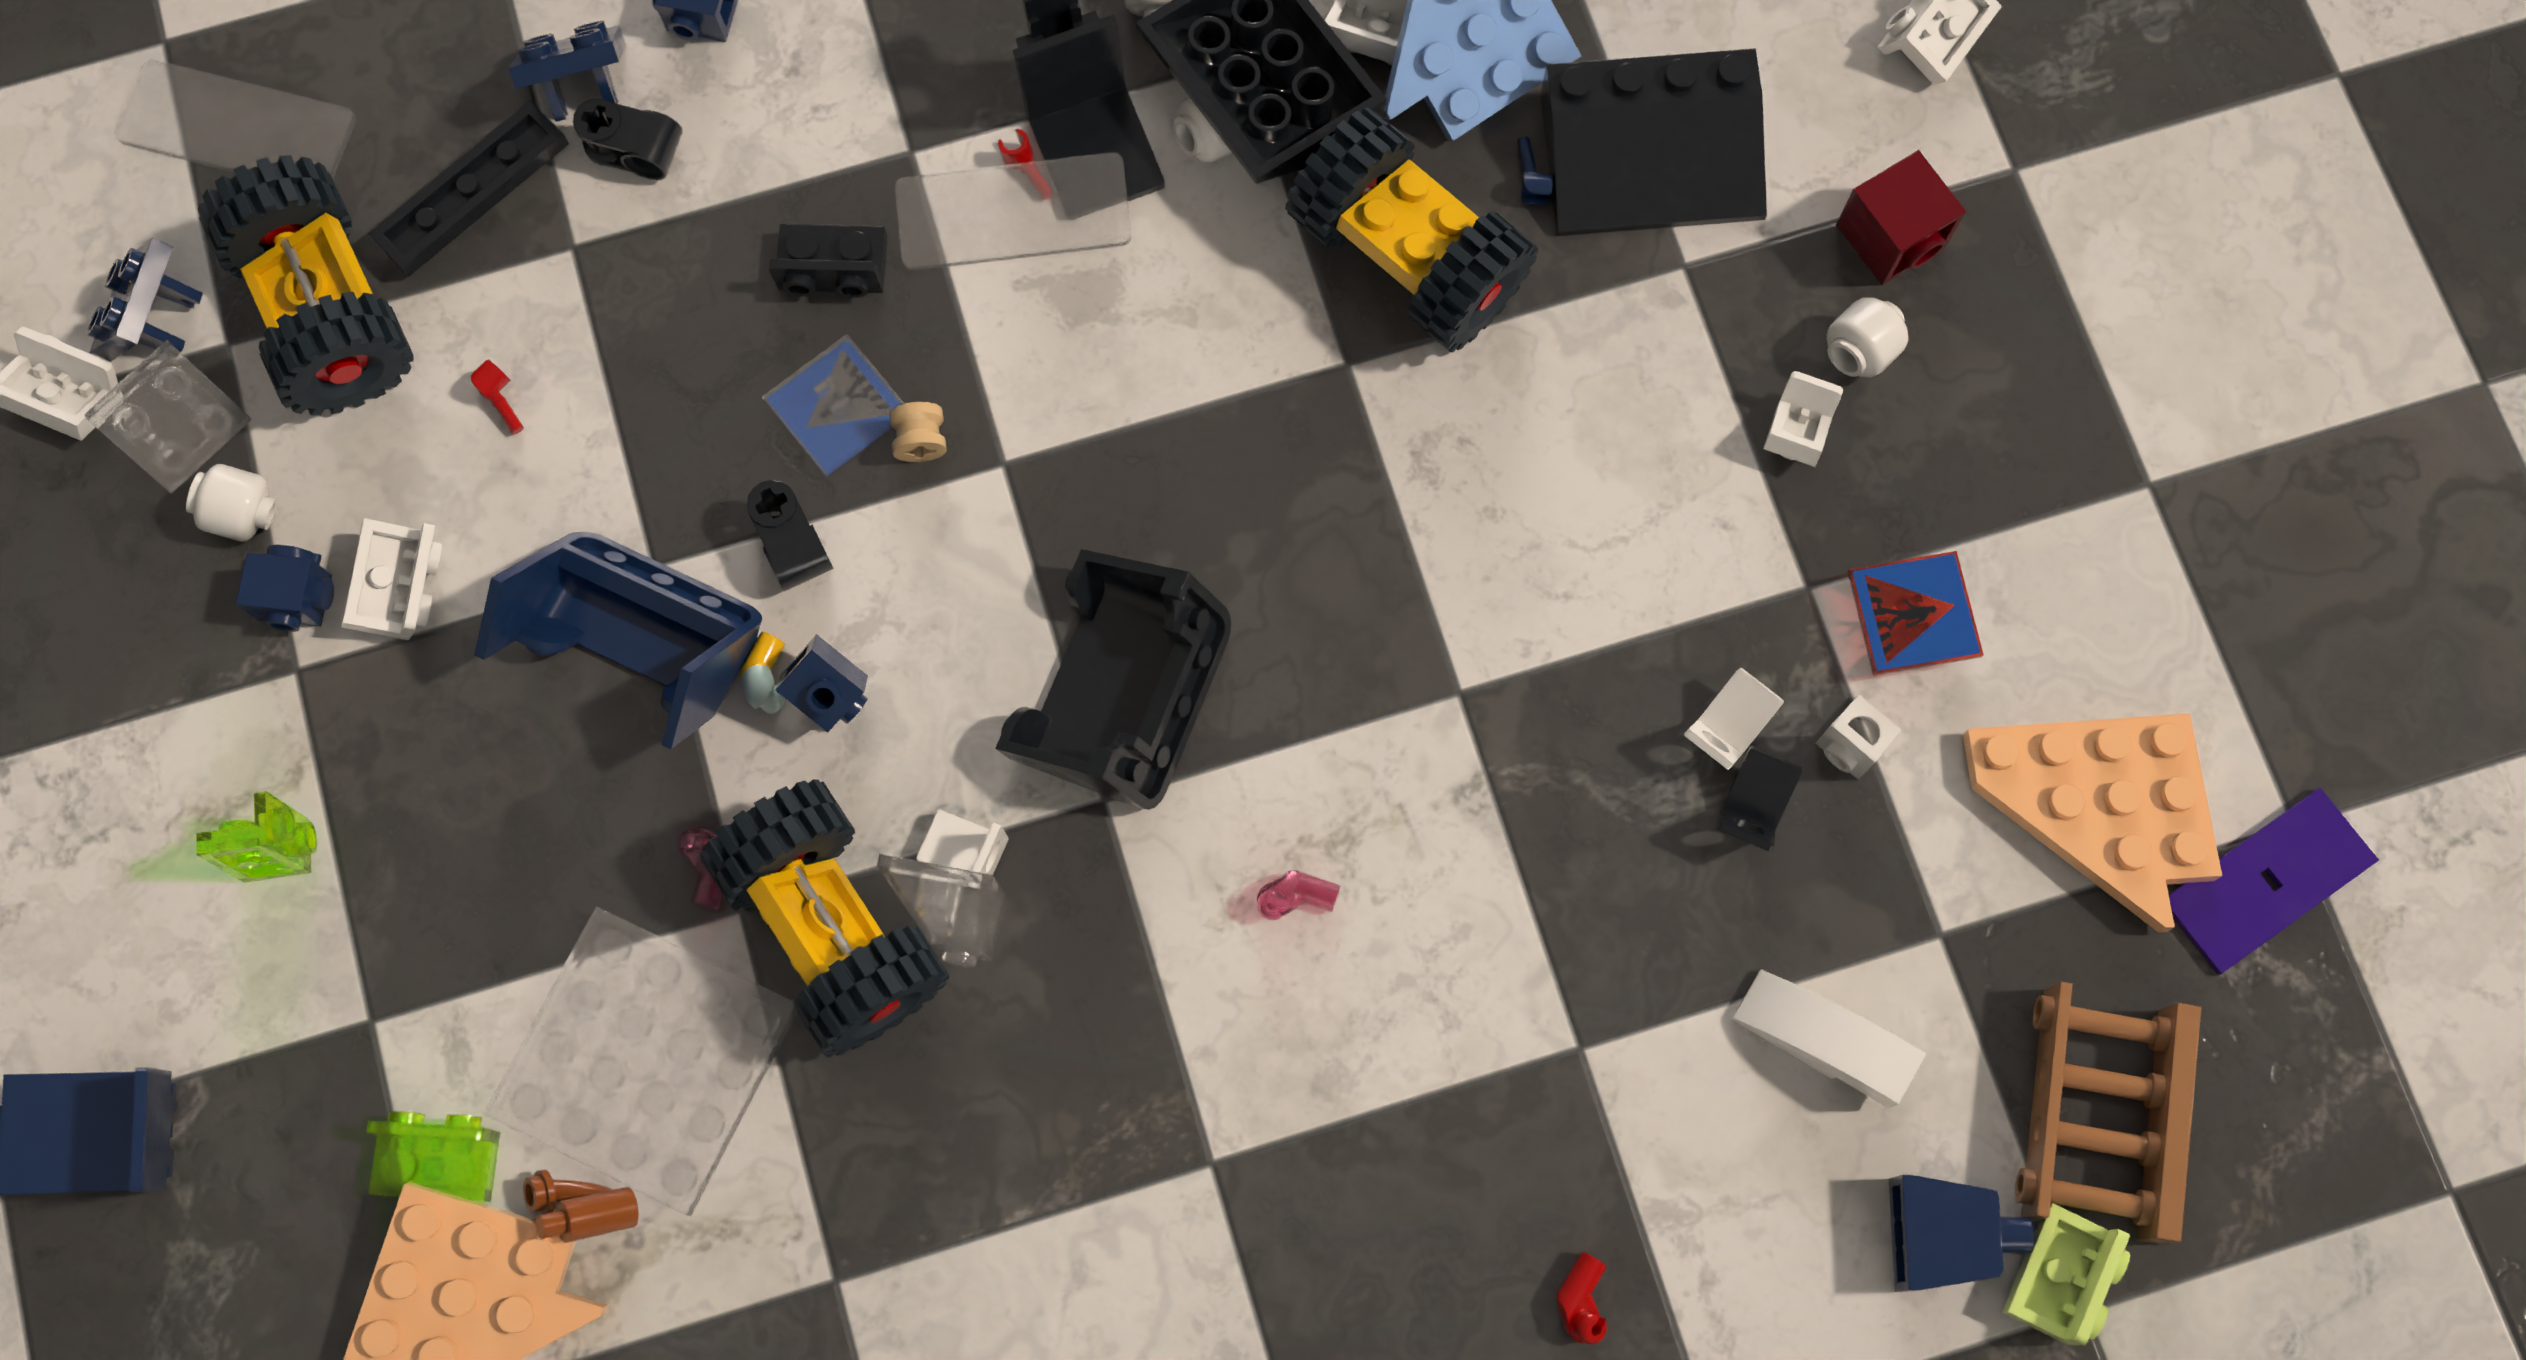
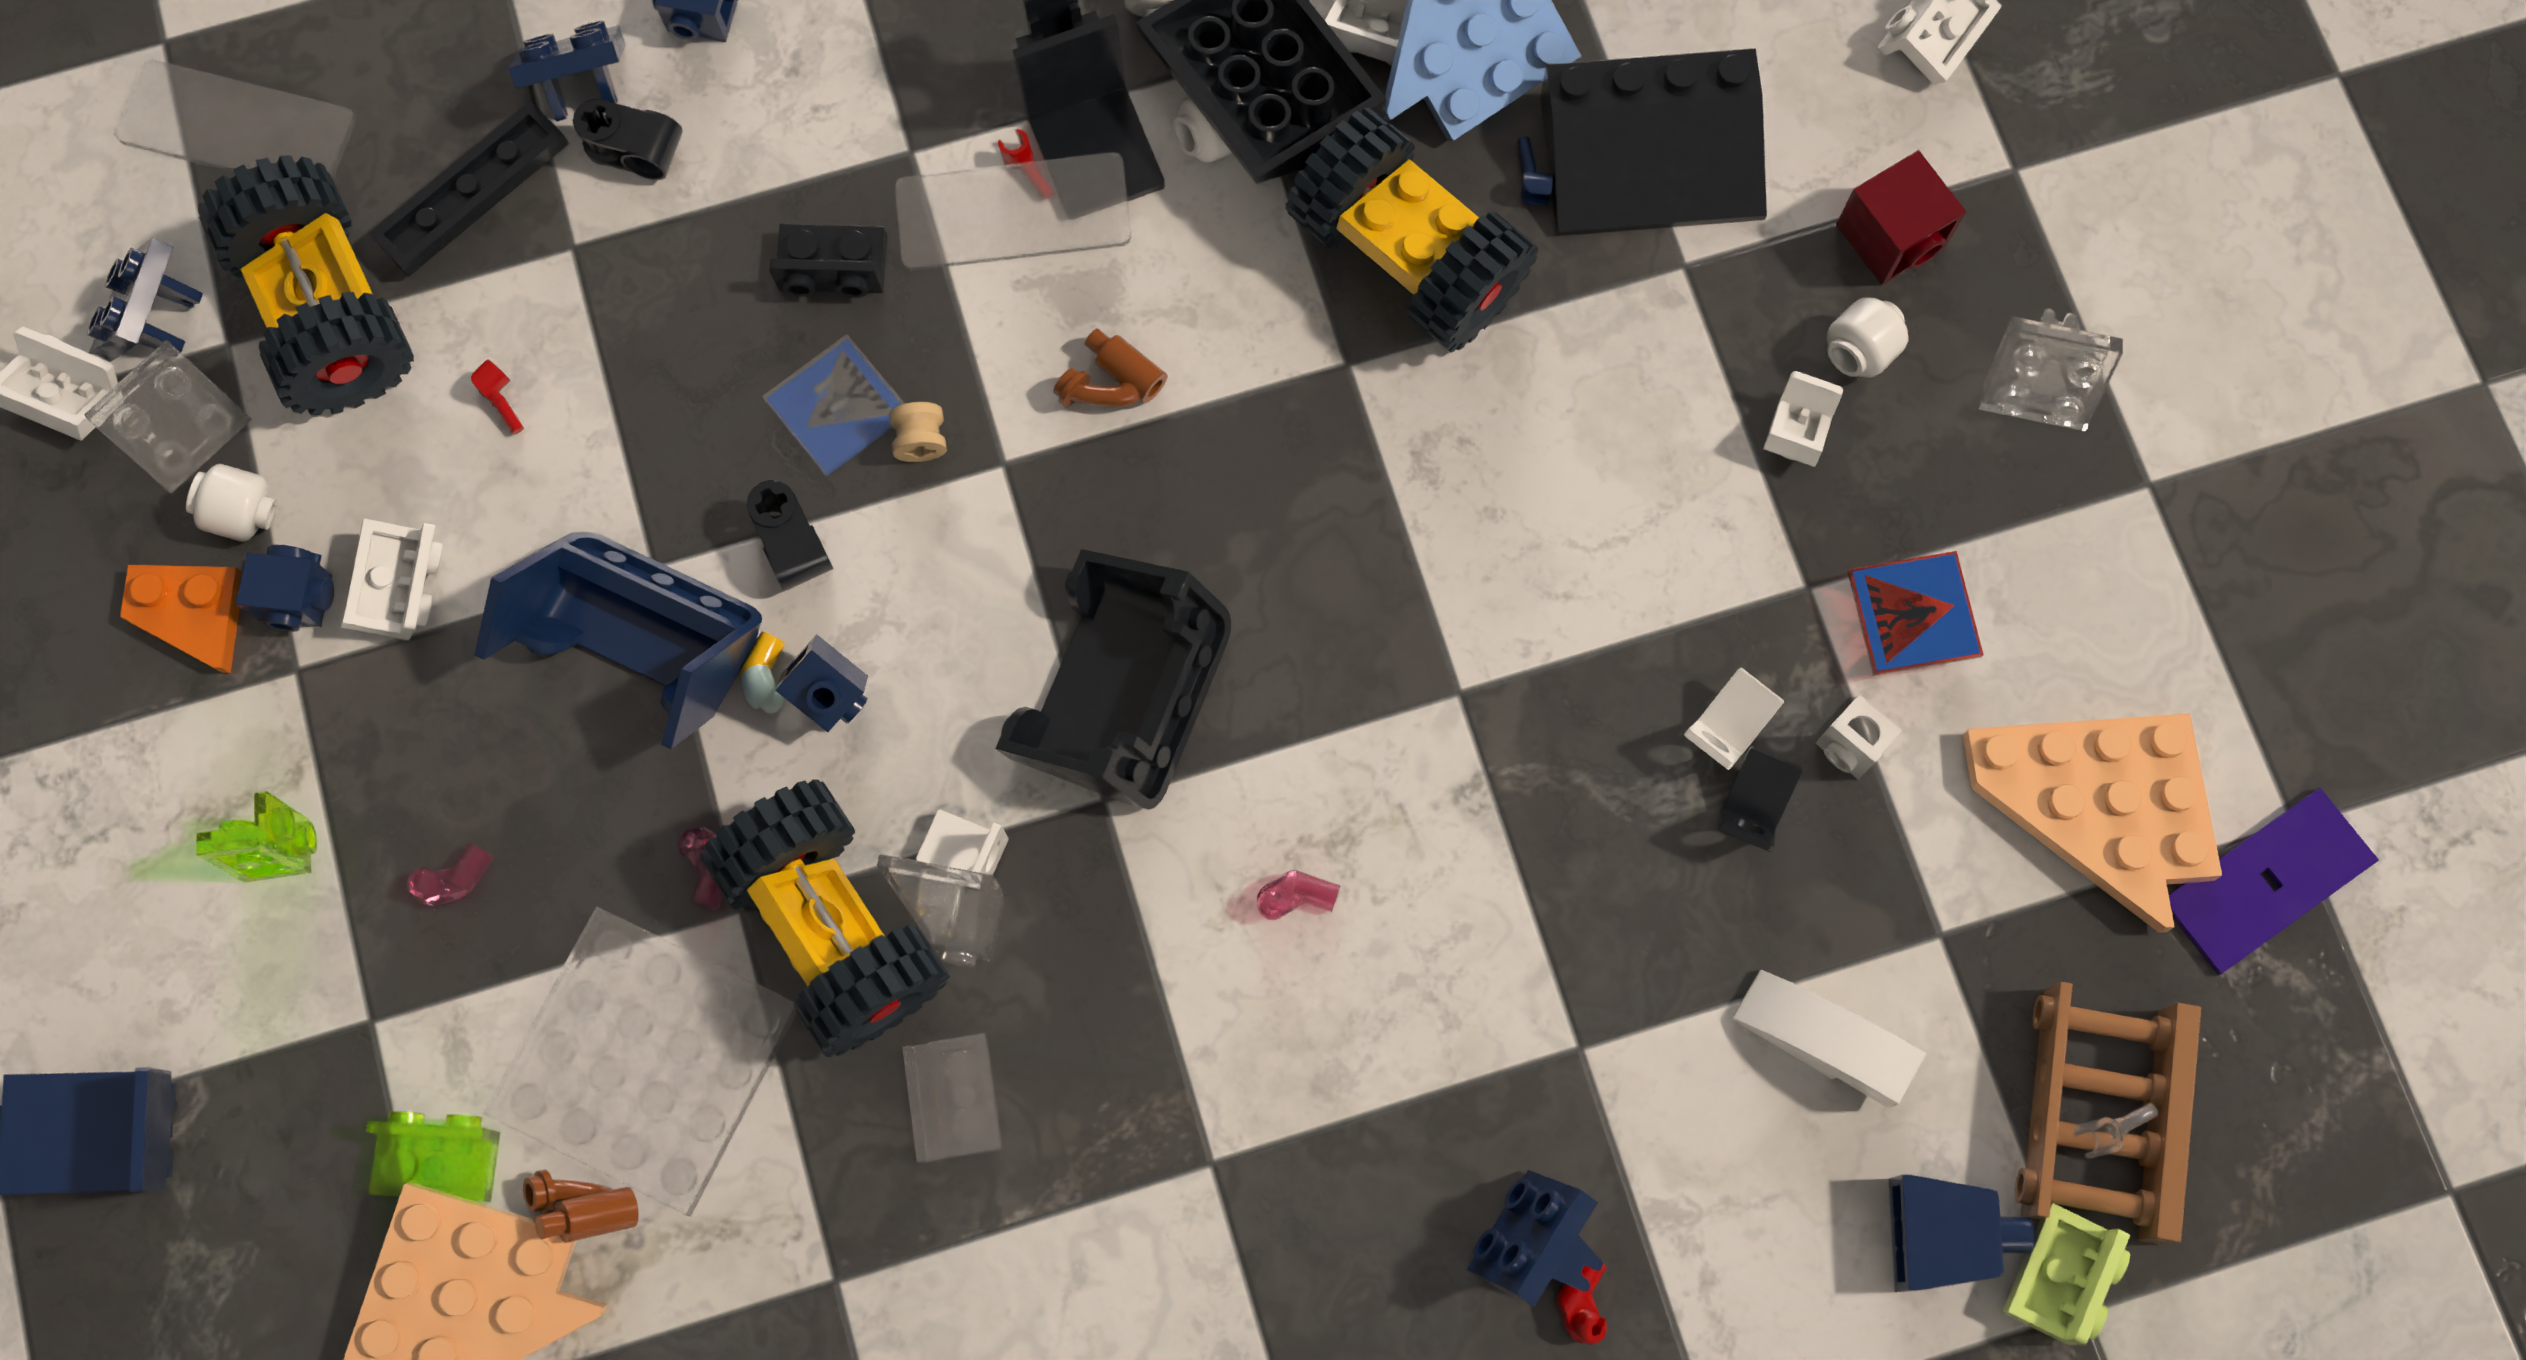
(186, 608): none -> orange wing
(450, 884): none -> clear pink arm
(952, 1098): none -> clear plate
(1137, 375): none -> dark orange plant
(1537, 1240): none -> dark blue plate
(2050, 371): none -> clear plate
(2110, 1132): none -> clear hand

